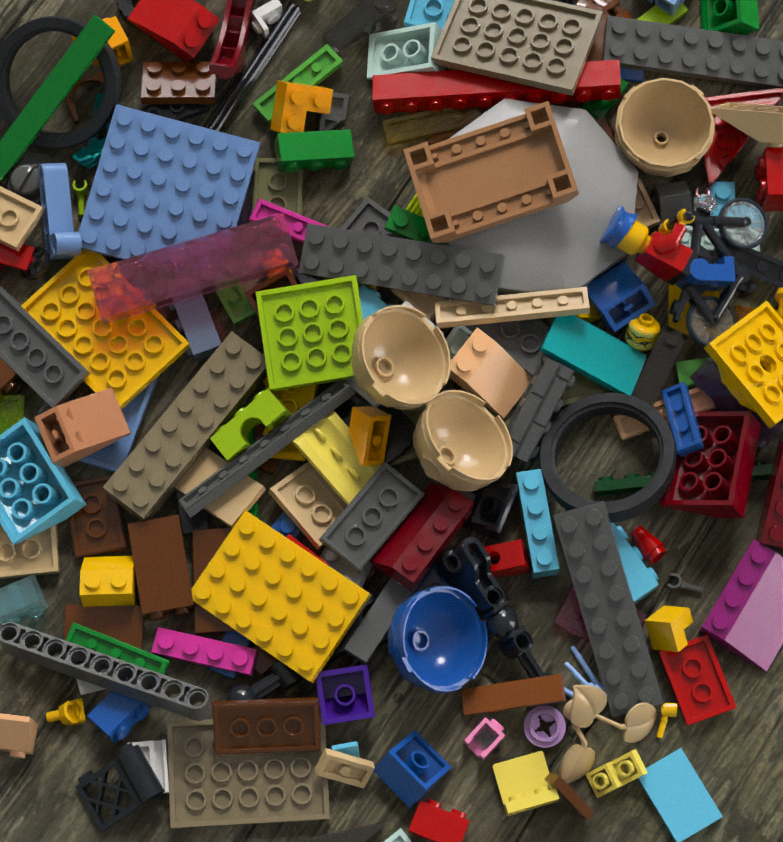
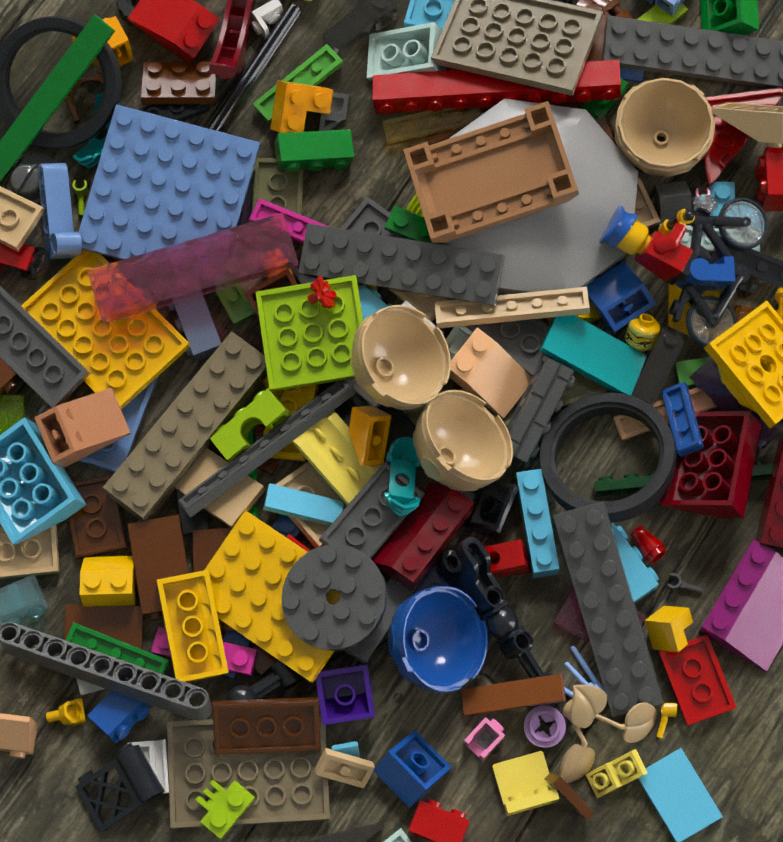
(192, 626): none -> yellow slope
(224, 806): none -> lime hinge
(302, 505): none -> medium azure tile
(322, 293): none -> red plant
(339, 624): none -> dark grey plate
(402, 461): none -> teal piece

